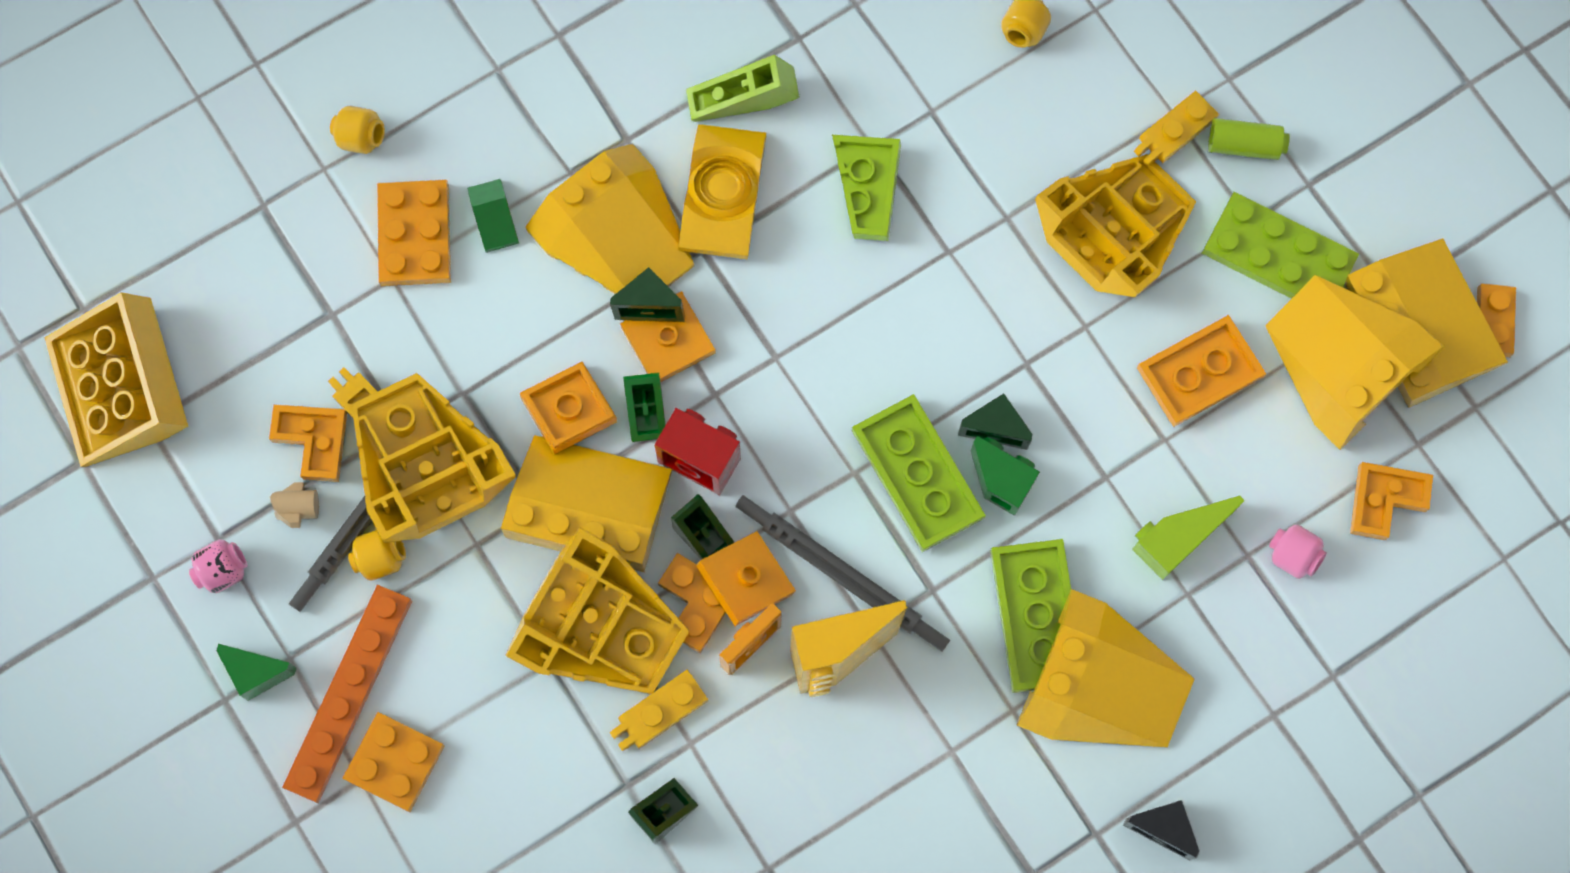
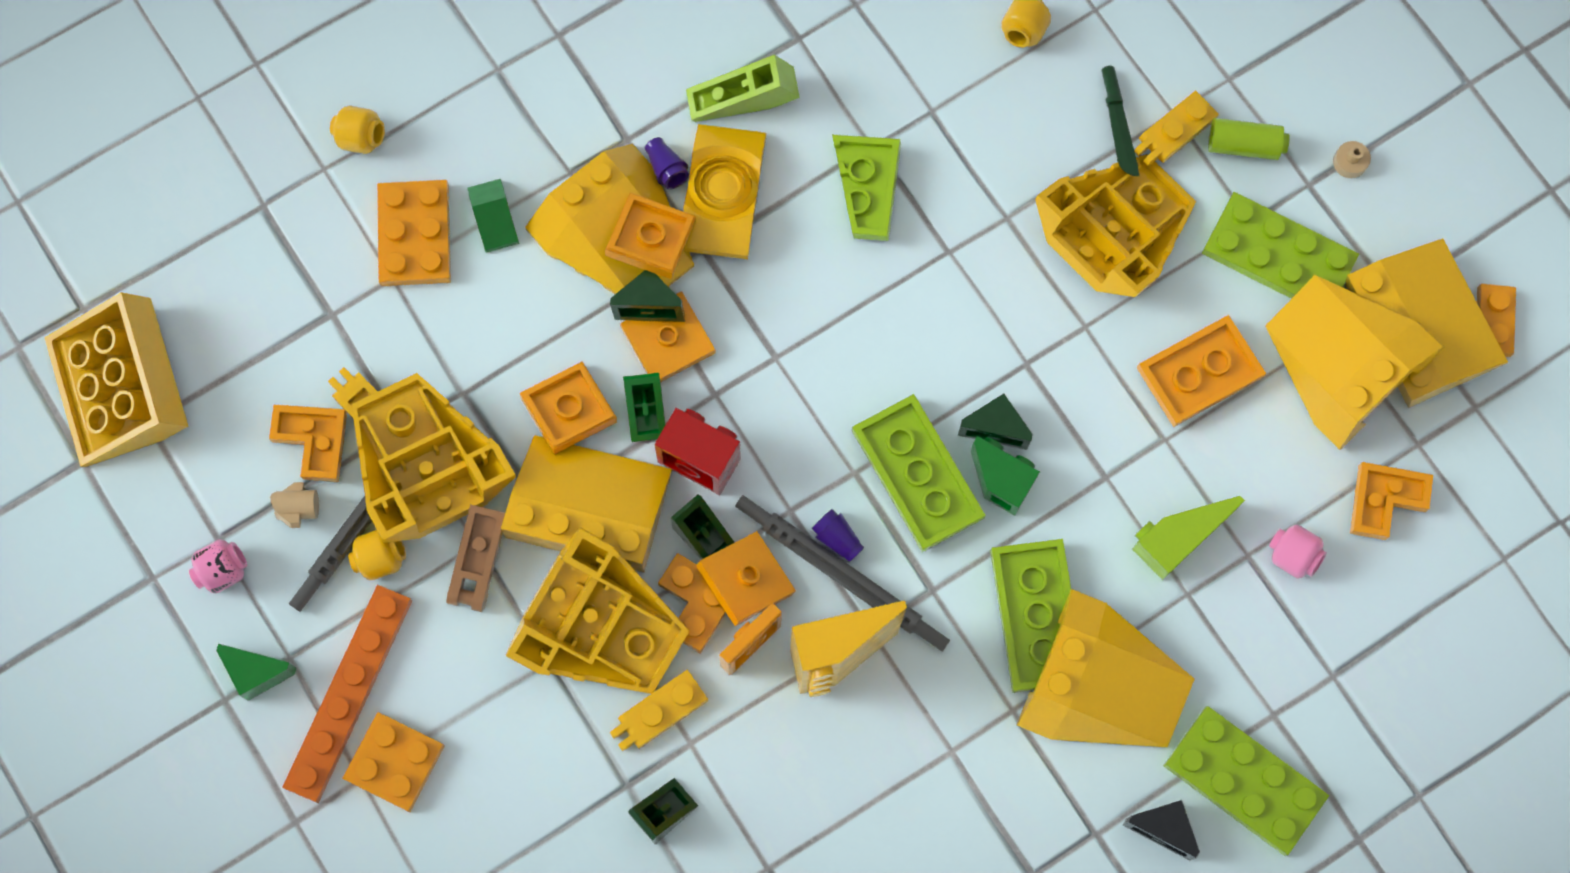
(476, 557): none -> medium nougat plate
(650, 235): none -> light orange plate
(667, 165): none -> dark purple cone
(837, 534): none -> dark purple cone
(1121, 135): none -> dark green piece
(1246, 781): none -> lime plate
(1351, 159): none -> tan tile

